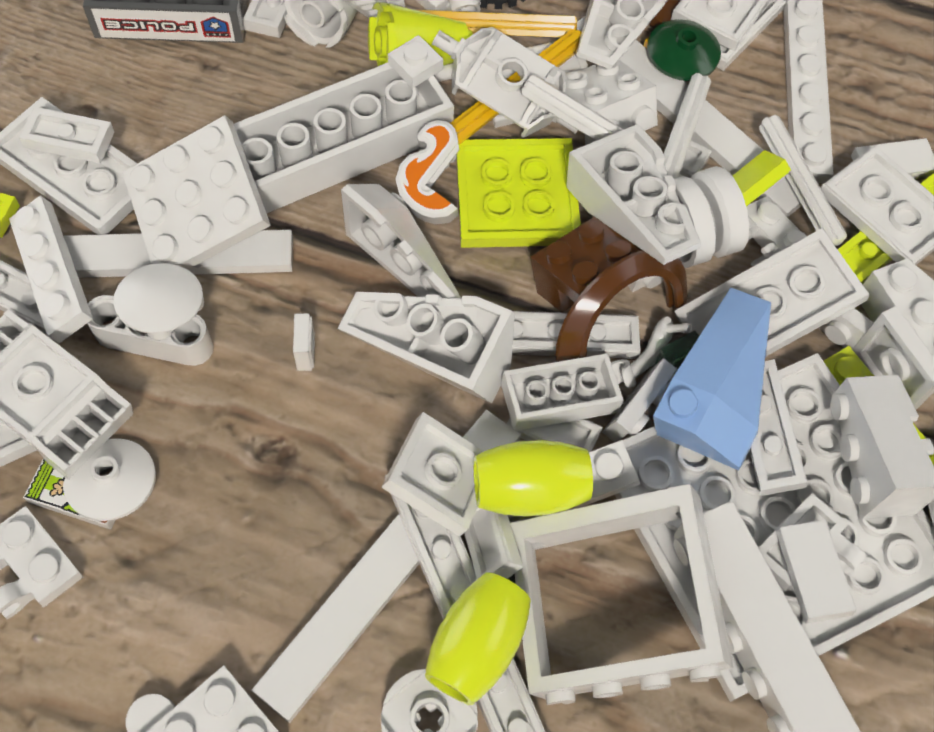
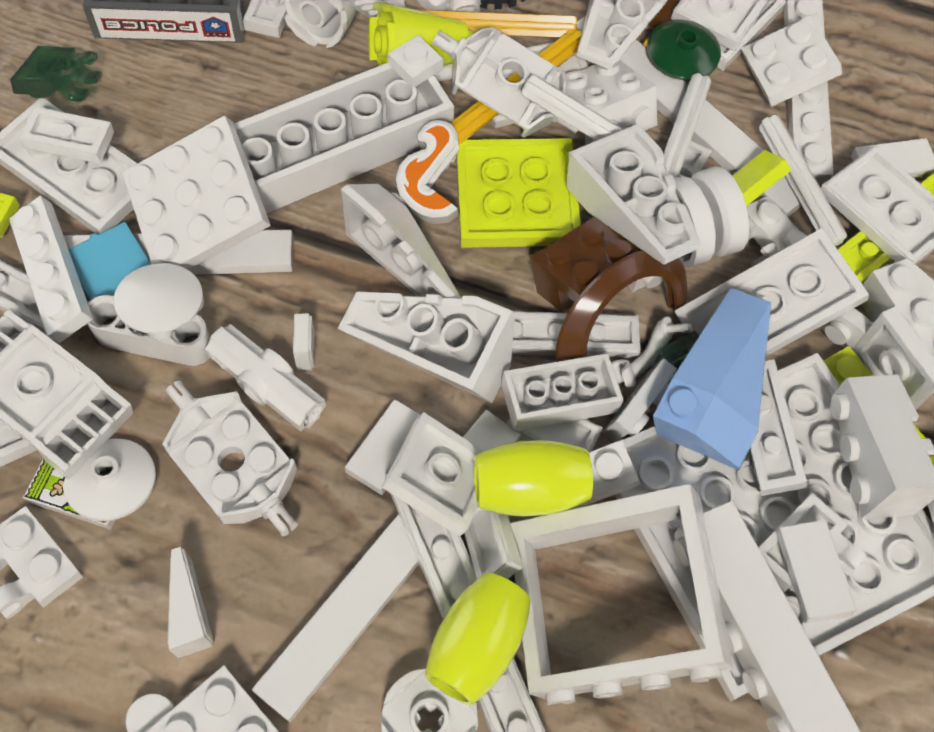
(53, 70): none -> clear green plate
(107, 260): none -> medium azure piece
(187, 617): none -> white slope
(221, 426): none -> white plate
(265, 377): none -> white piece
(382, 446): none -> white tile
(791, 61): none -> white plate

